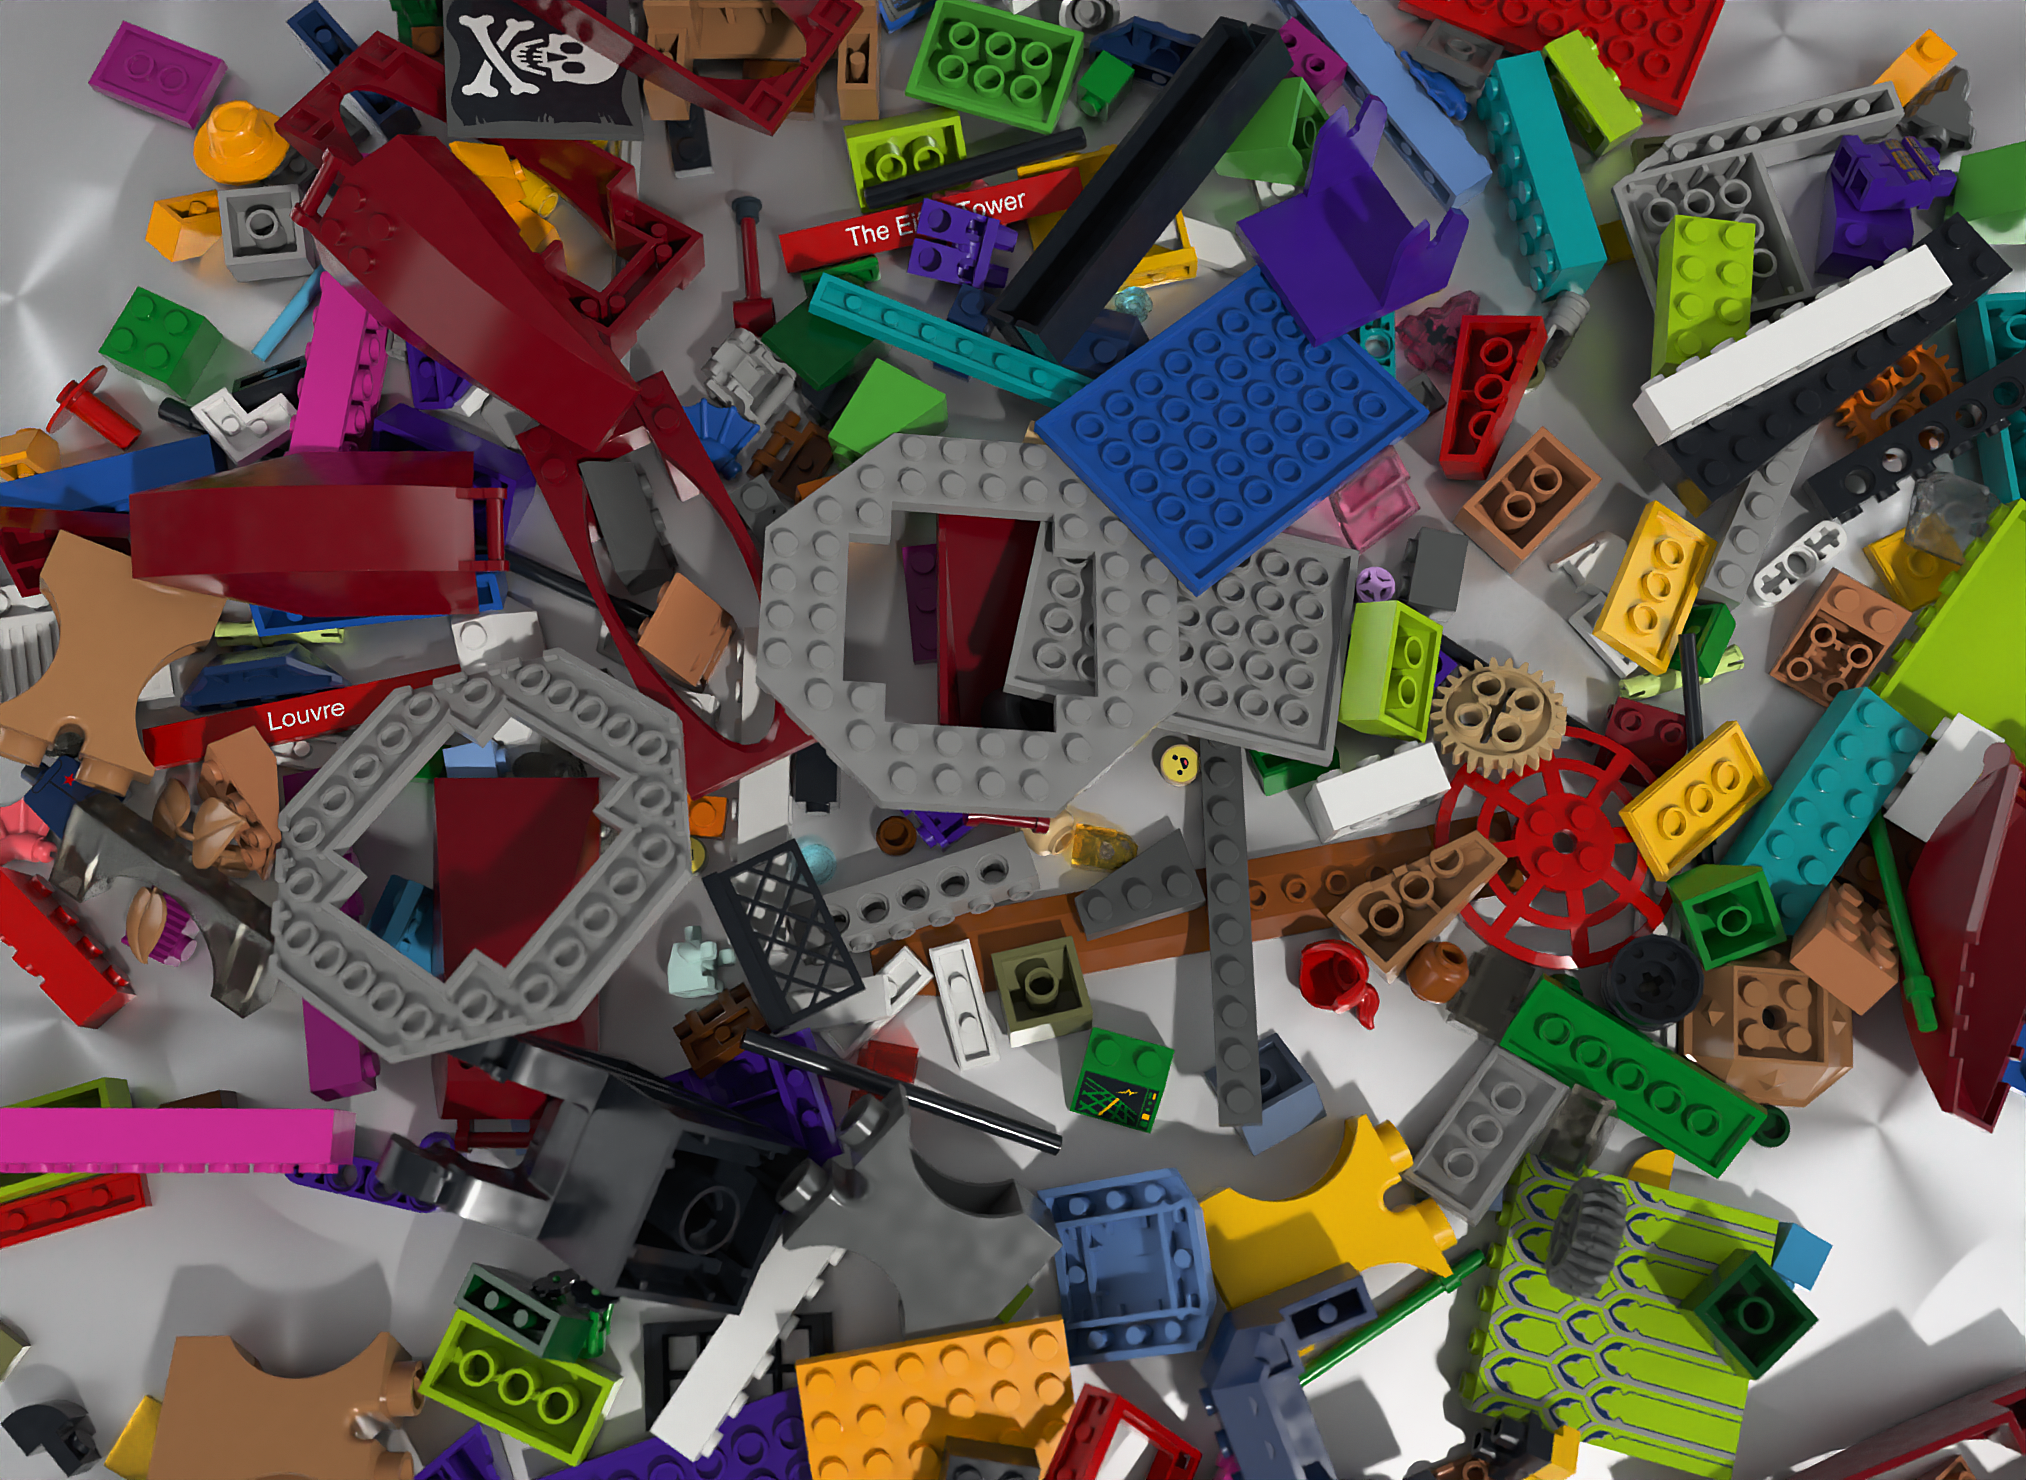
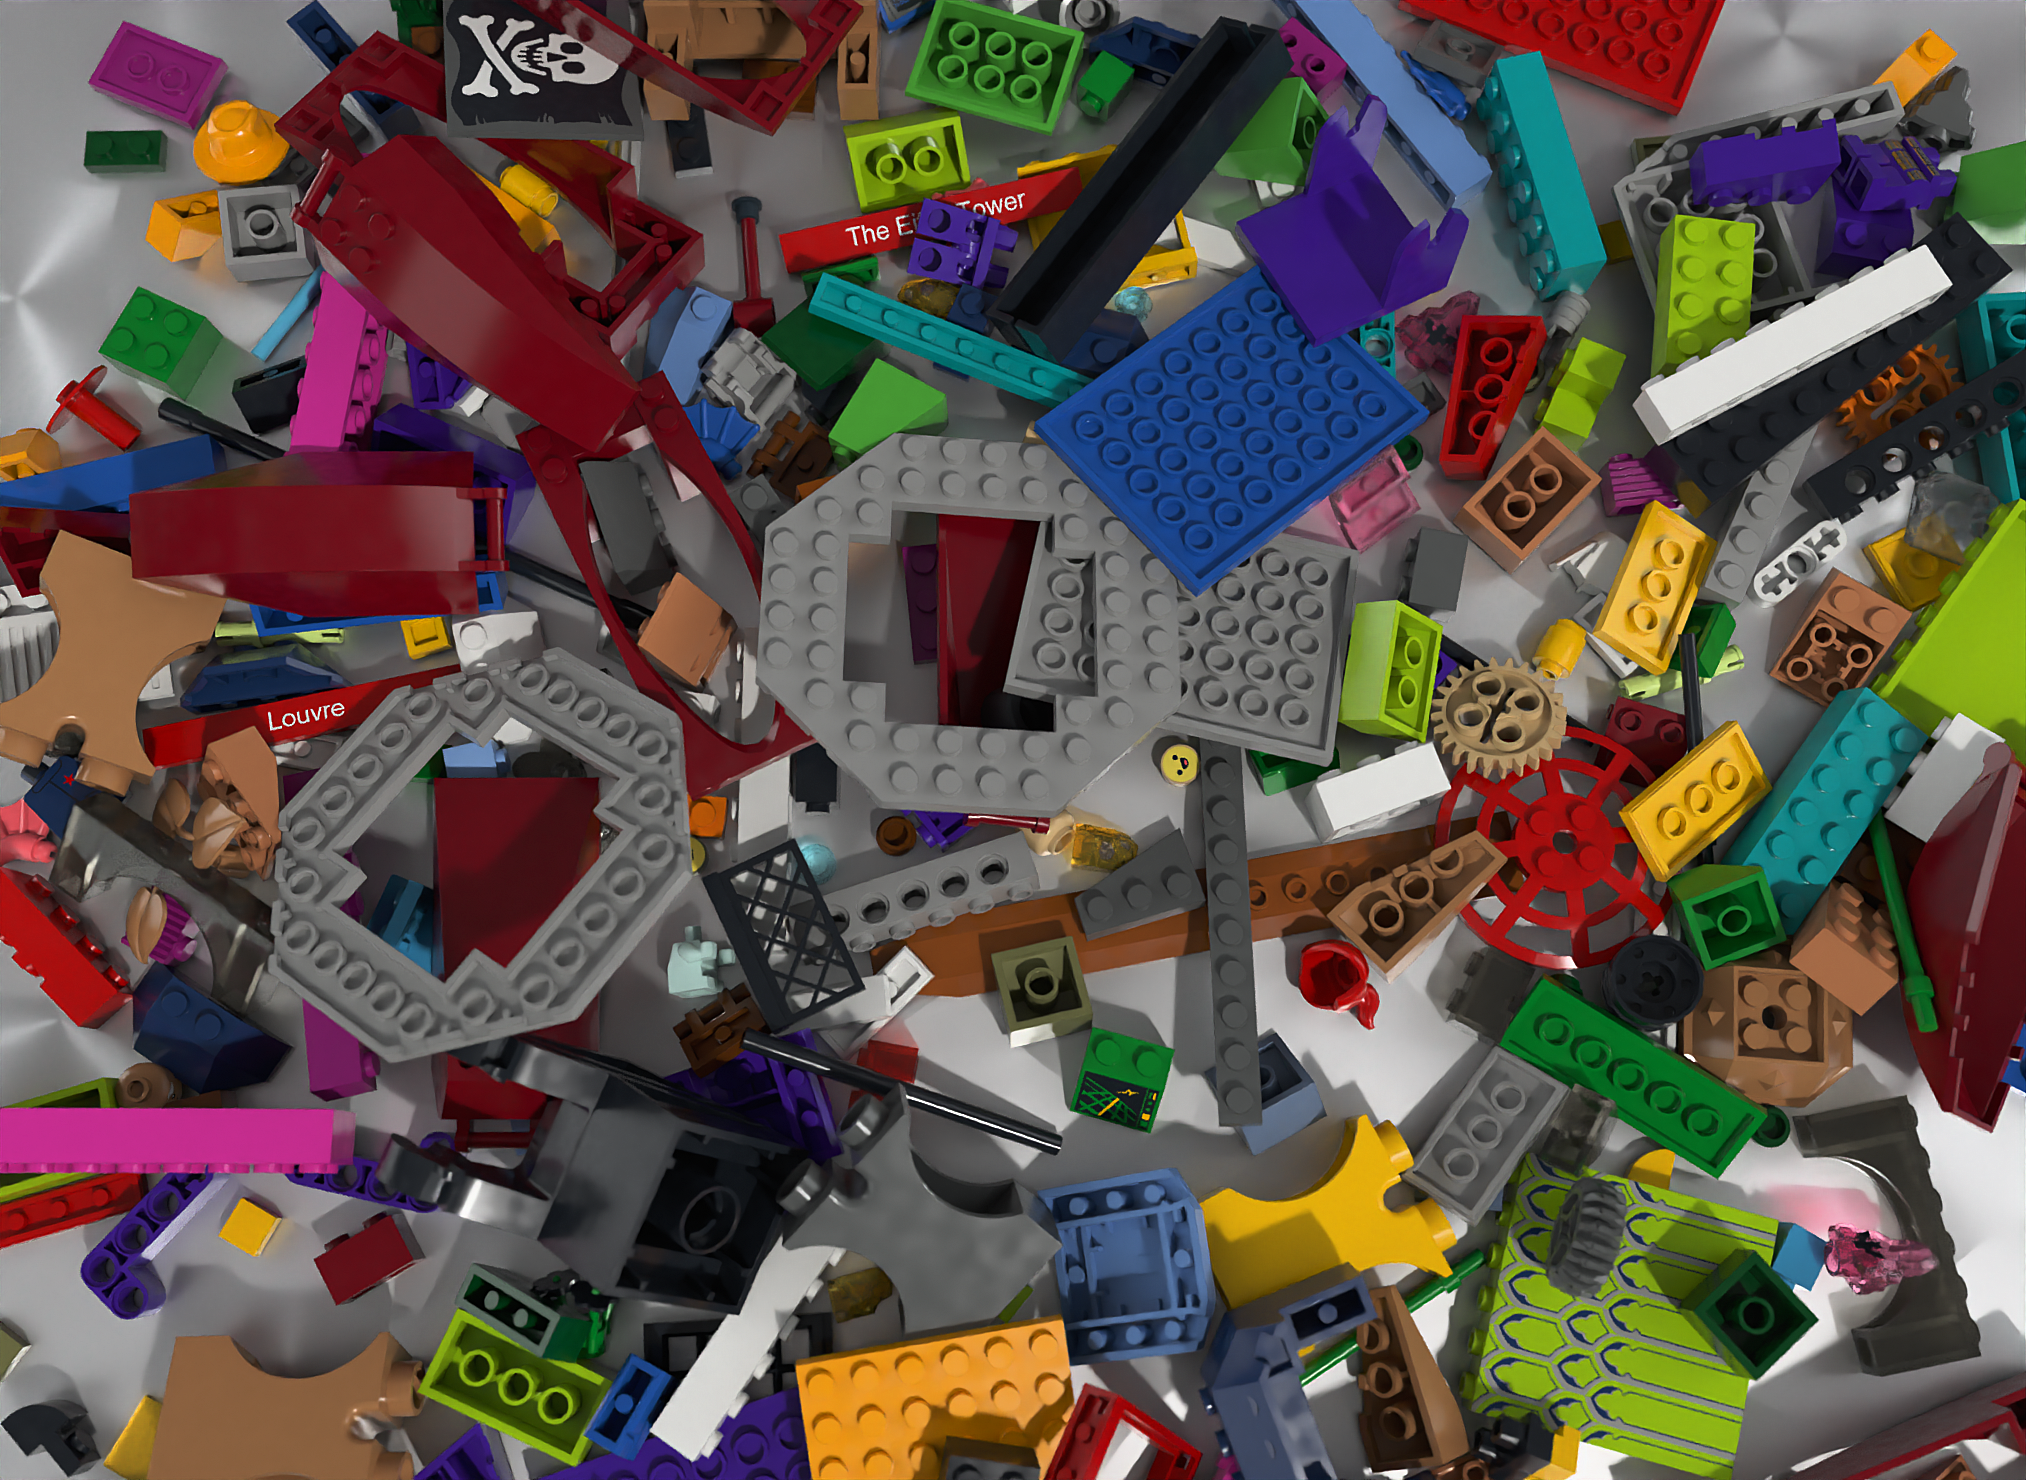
(125, 151): none -> dark green plate
(131, 1258): none -> dark purple beam
(147, 1086): none -> medium nougat head
(198, 1036): none -> dark blue wedge
(241, 434): white plate -> none
(250, 1226): none -> yellow tile
(368, 1258): none -> dark red brick
(426, 636): none -> yellow plate
(493, 168): light orange slope -> none
(630, 1407): none -> blue brick
(683, 336): none -> medium blue wedge
(858, 1293): none -> clear yellow rock
(929, 296): none -> clear yellow rock
(964, 1004): white tile -> none
(975, 168): black axle -> none
(1376, 582): lavender wheel -> none
(1407, 1403): none -> medium nougat wedge
(1410, 452): none -> dark green plate
(1437, 972): dark orange head -> none
(1560, 649): none -> yellow brick
(1578, 390): none -> lime brick
(1590, 93): lime slope -> none
(1632, 484): none -> magenta brick
(1765, 169): none -> dark purple wedge
(1873, 1260): none -> clear pink rock
(1929, 1312): none -> clear smoke arch

